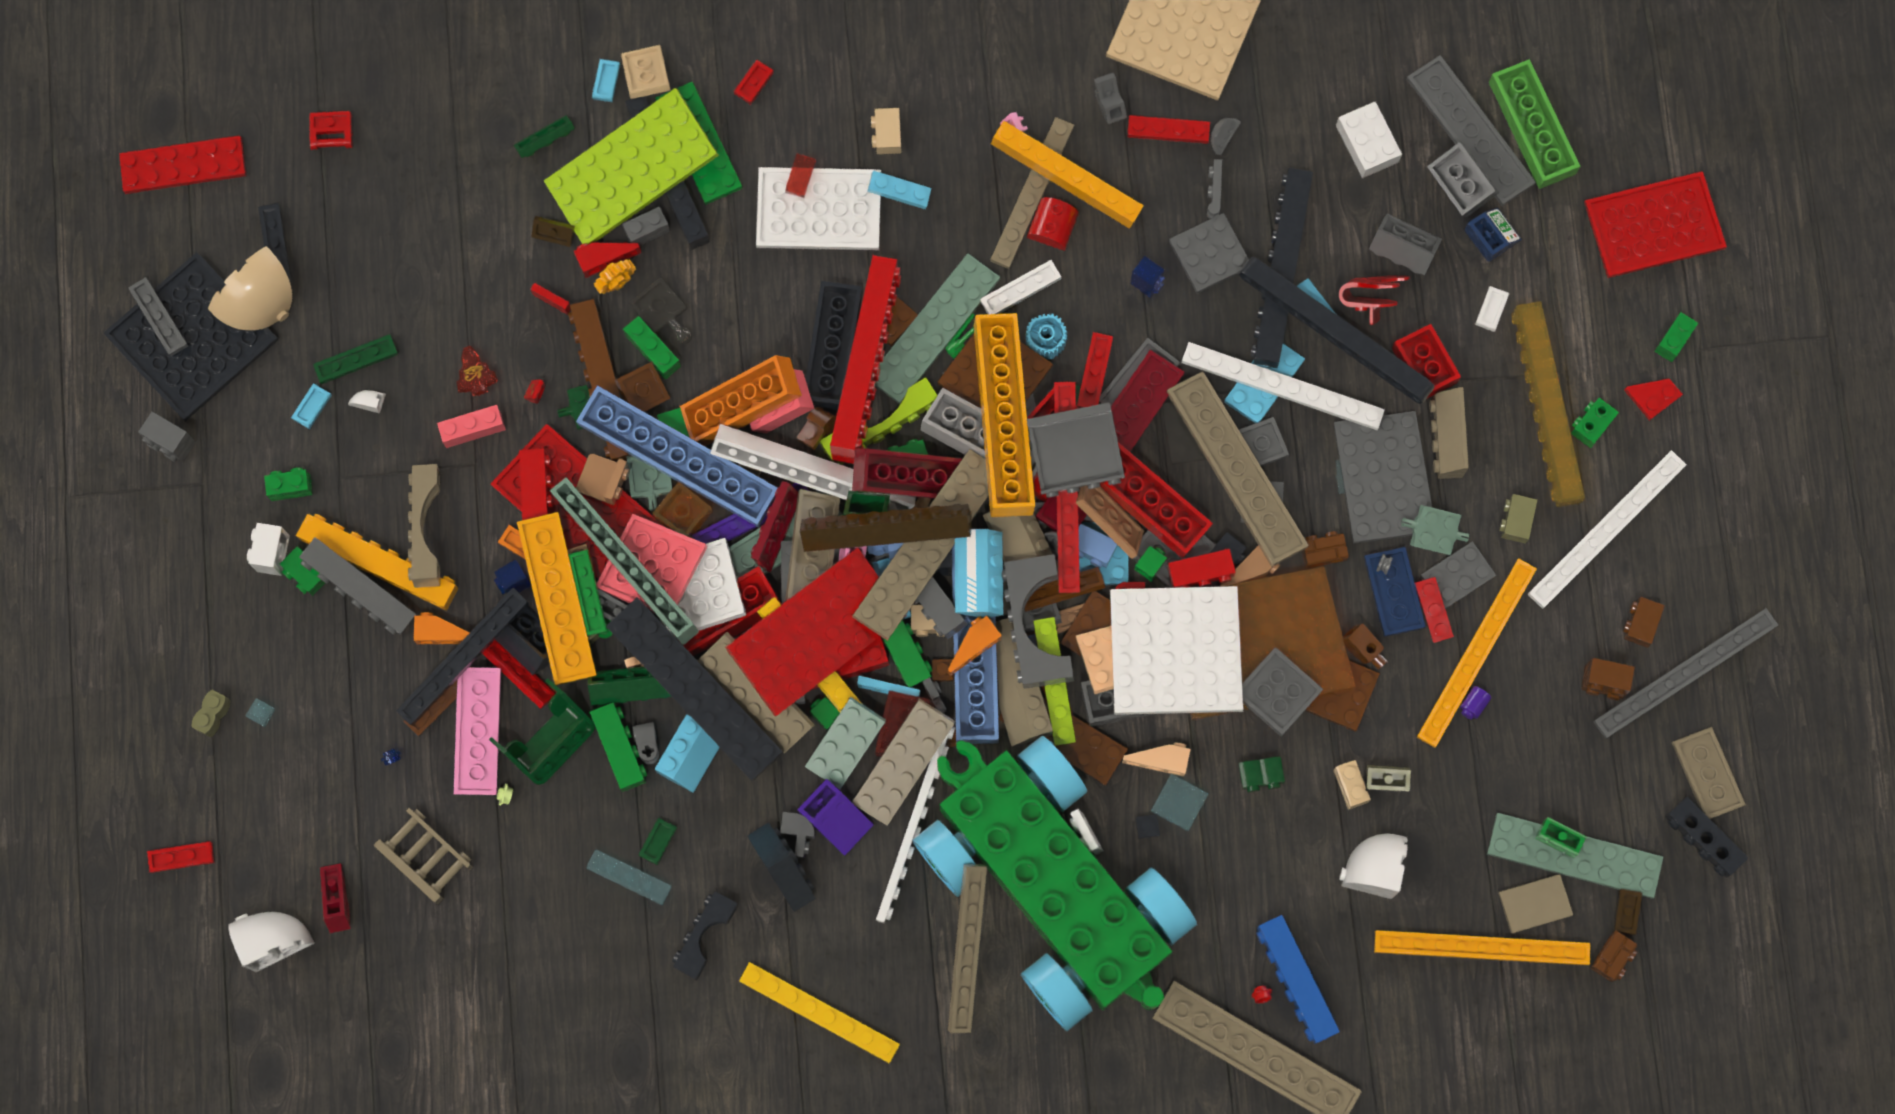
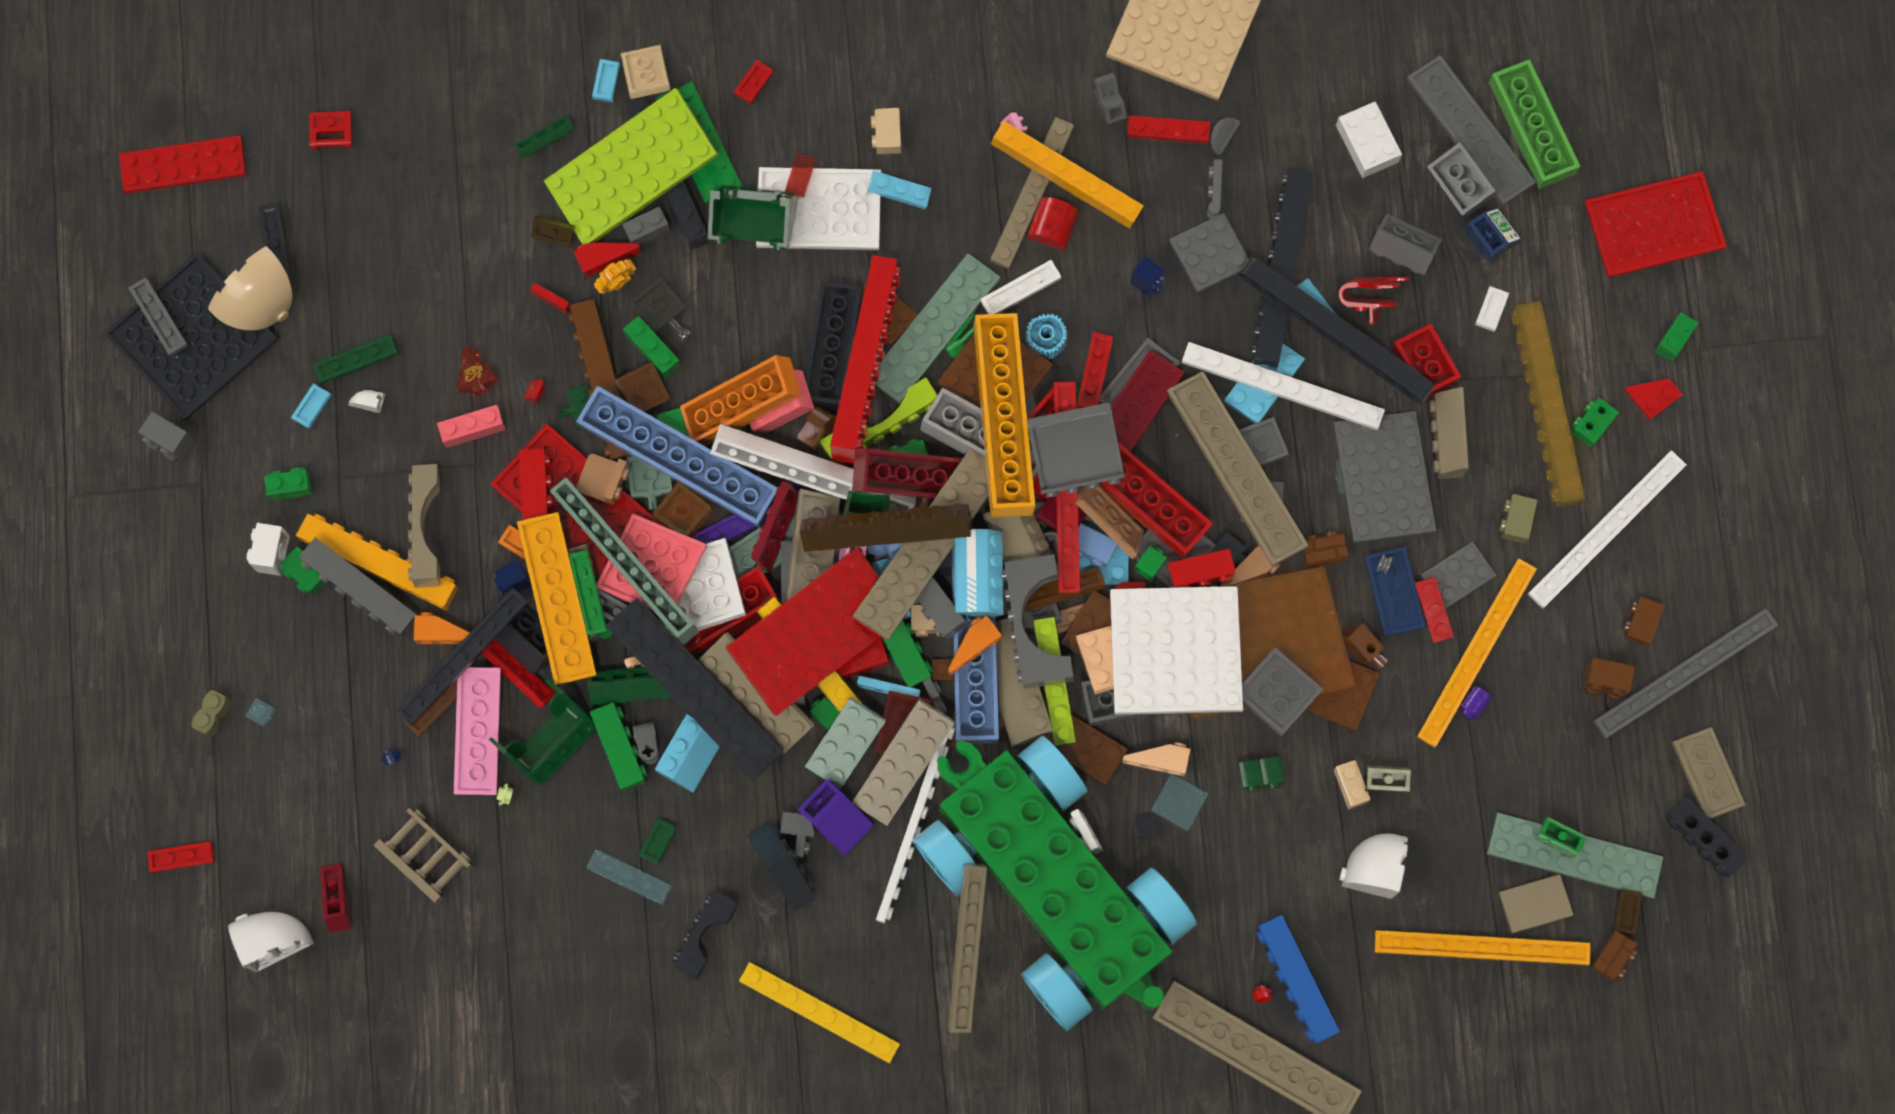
(751, 215): none -> dark green windscreen
(1435, 529): sand green plate -> none

